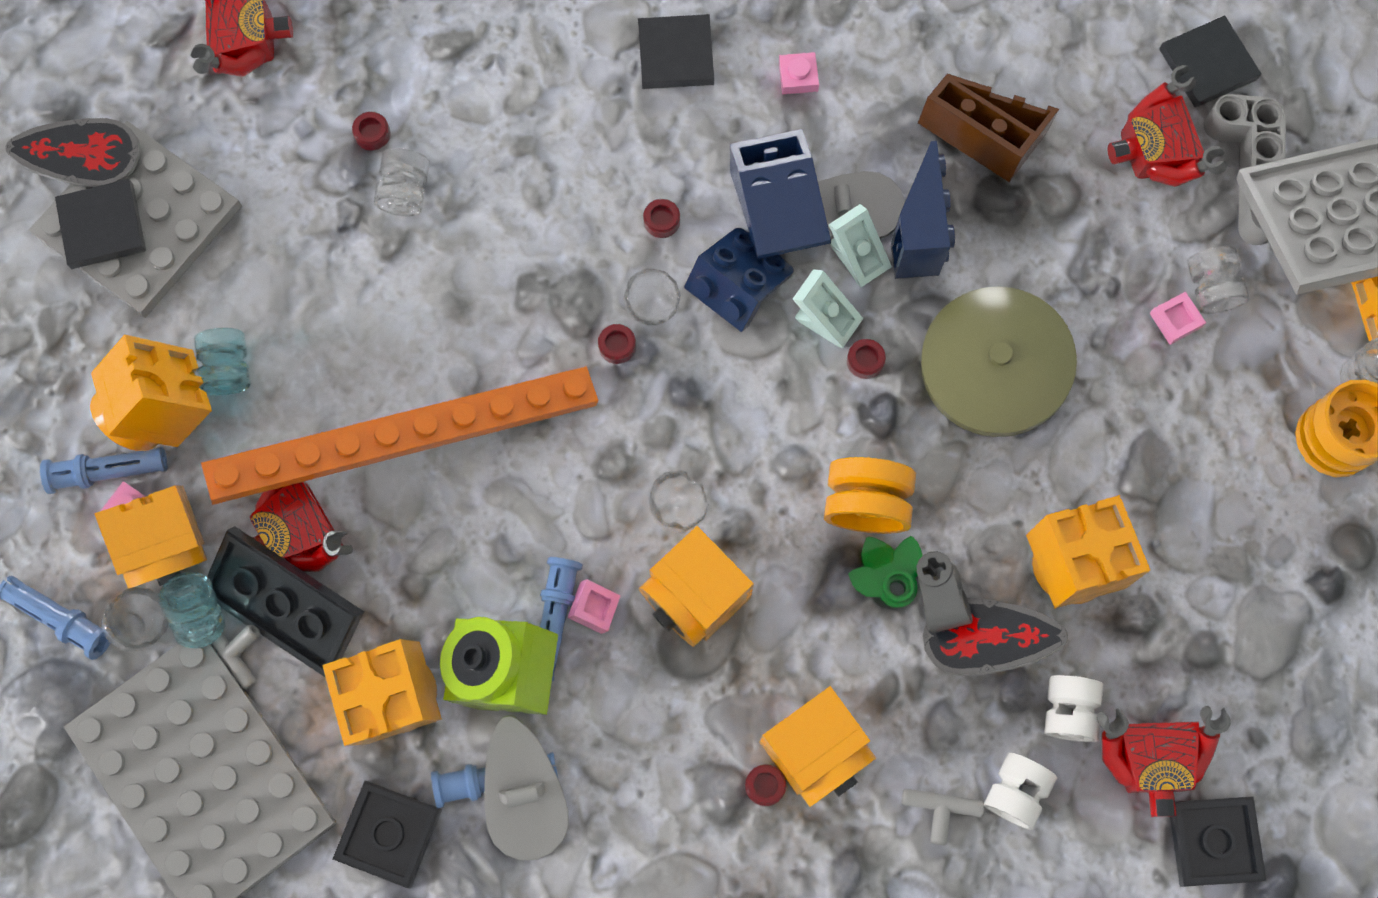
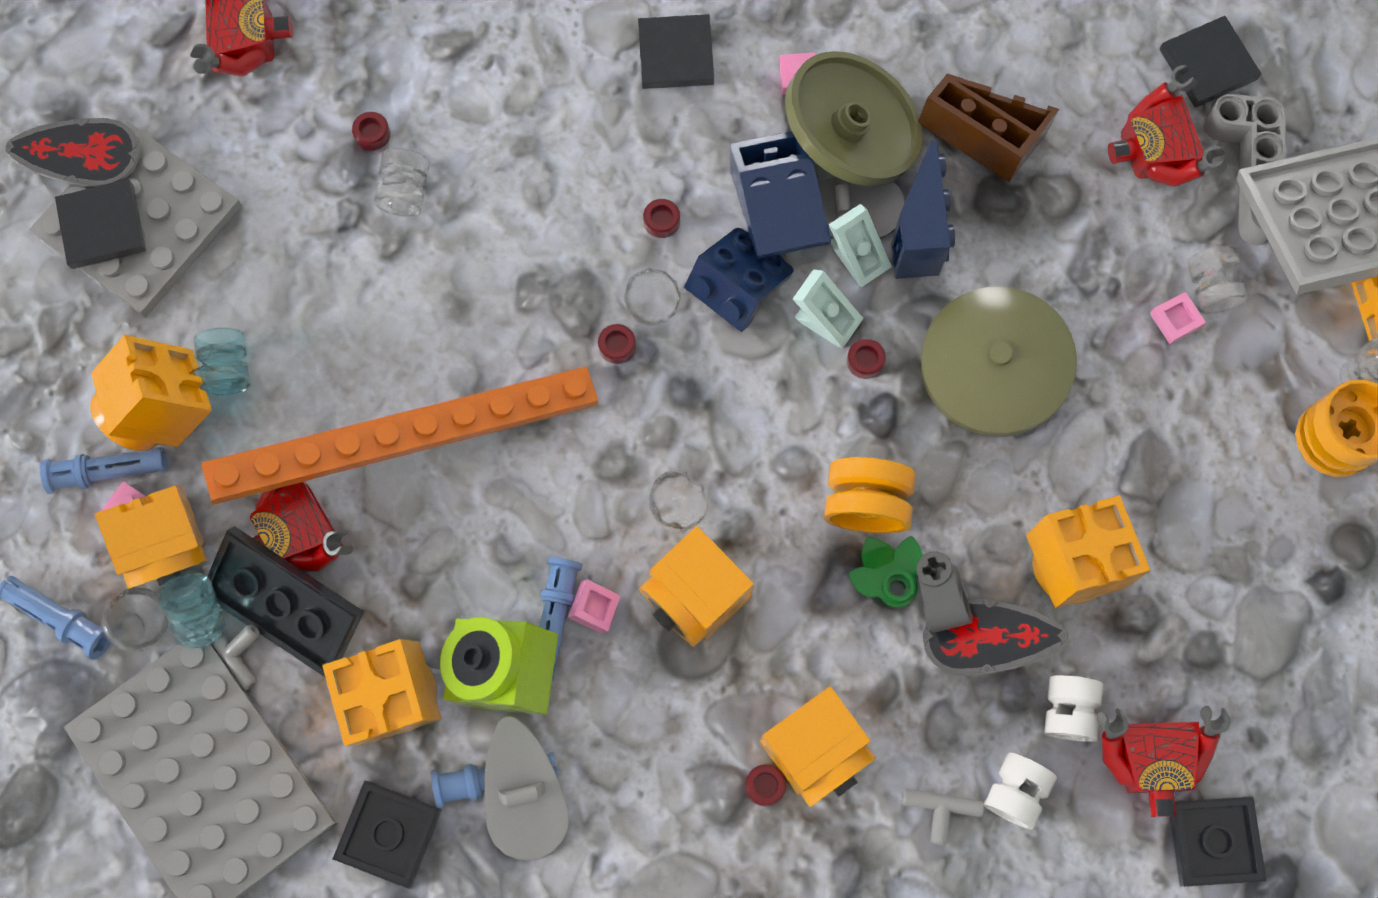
(853, 118): none -> olive dish

